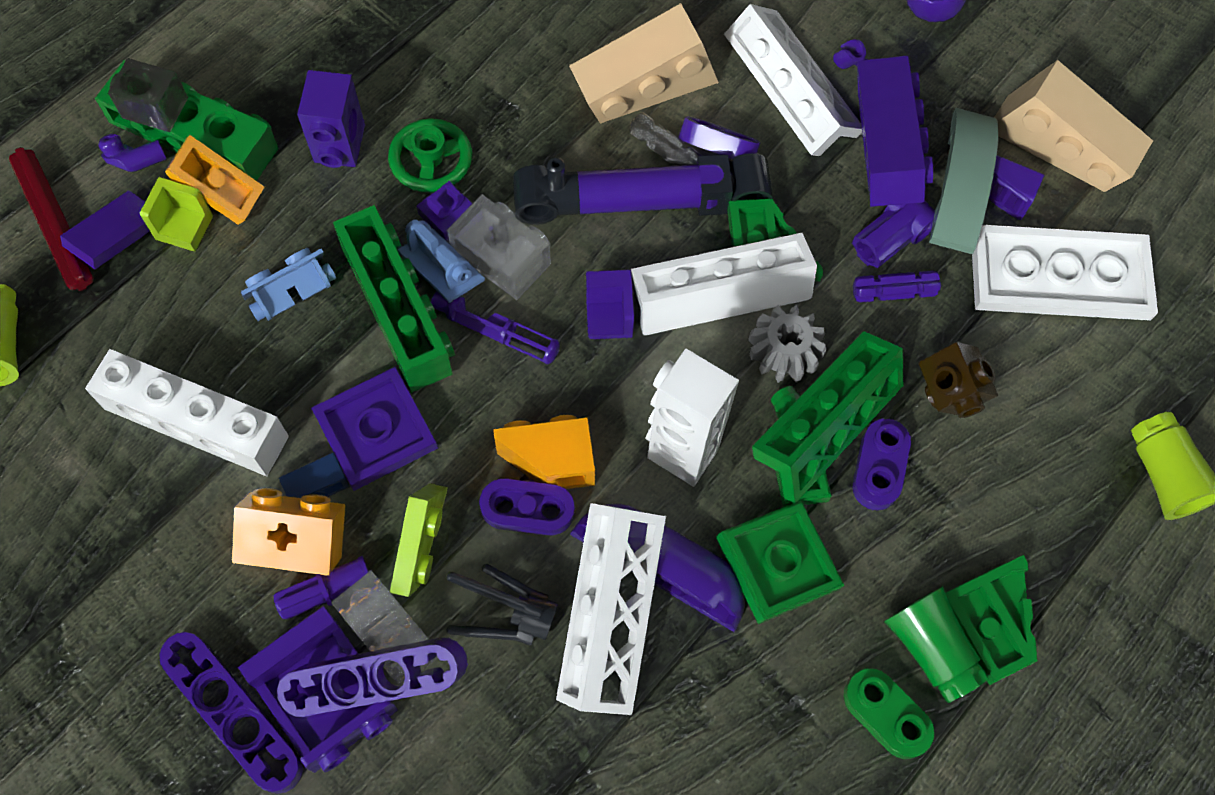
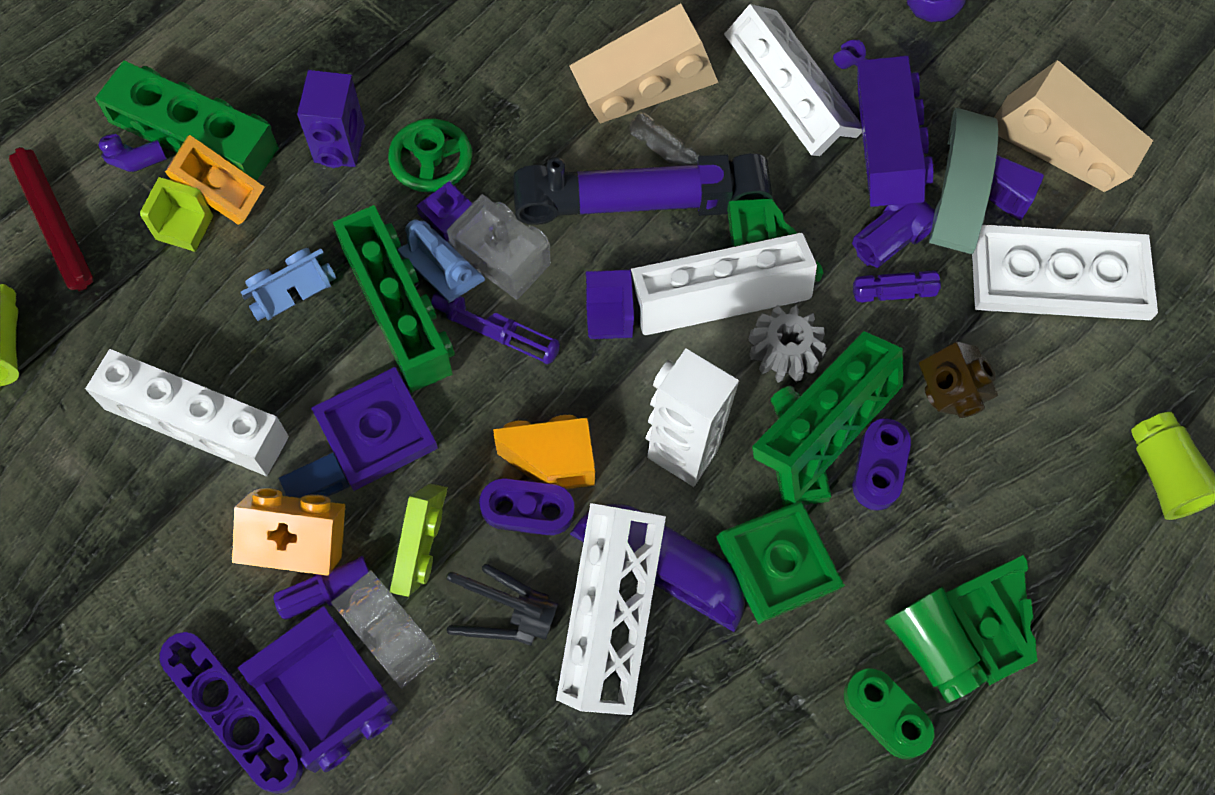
(107, 231): dark purple tile -> none
(148, 94): clear smoke brick -> none
(371, 677): dark purple beam -> none
(717, 138): dark purple beam -> none

